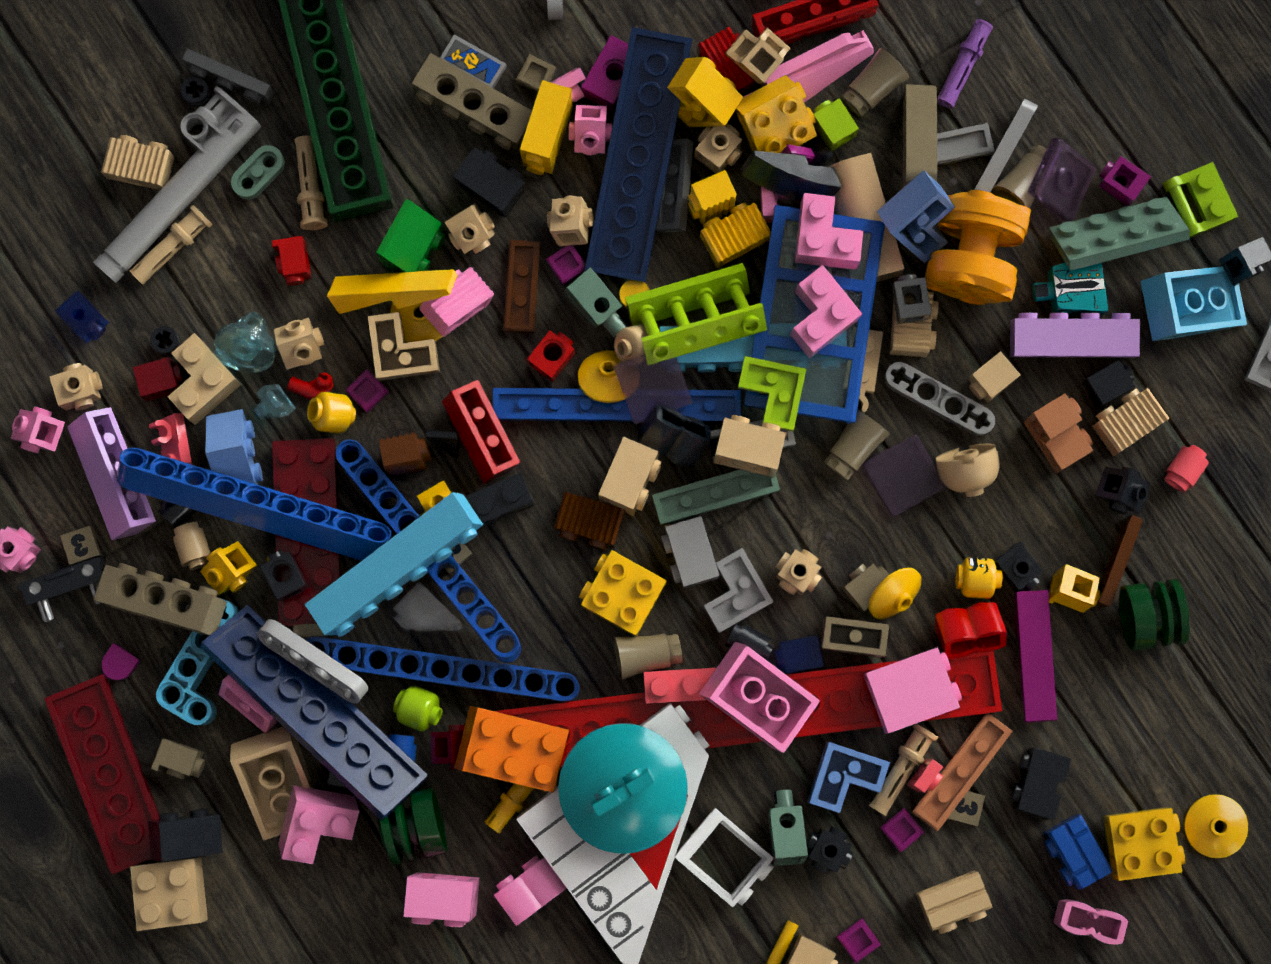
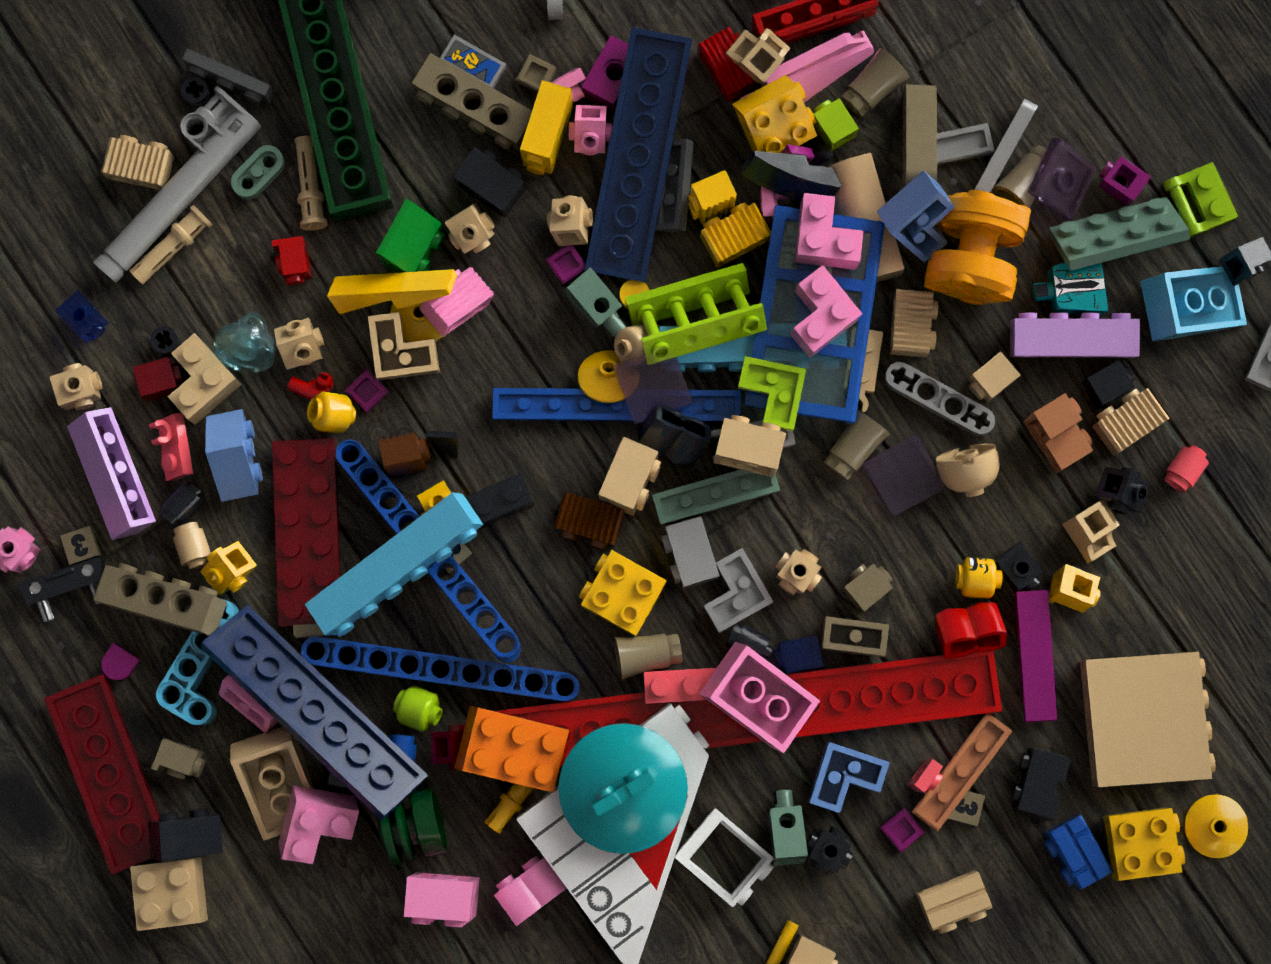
(37, 430): bright pink brick -> none
(250, 504): blue beam -> none
(273, 403): clear light blue tile -> none
(296, 582): black brick -> none
(312, 661): light grey beam -> none
(425, 612): clear slope -> none
(480, 431): red brick -> none
(522, 286): reddish brown tile -> none
(548, 368): red brick -> none
(704, 94): yellow brick -> none
(718, 147): tan brick -> none
(858, 940): magenta tile -> none
(895, 593): yellow dish -> none
(910, 756): tan pin -> none
(913, 690): bright pink brick -> none
(918, 290): dark grey brick -> none
(969, 53): medium lavender pin -> none
(1085, 920): bright pink brick -> none
(1093, 530): none -> tan brick
(1119, 560): reddish brown tile -> none
(1146, 719): none -> tan panel
(1159, 614): dark green wheel -> none

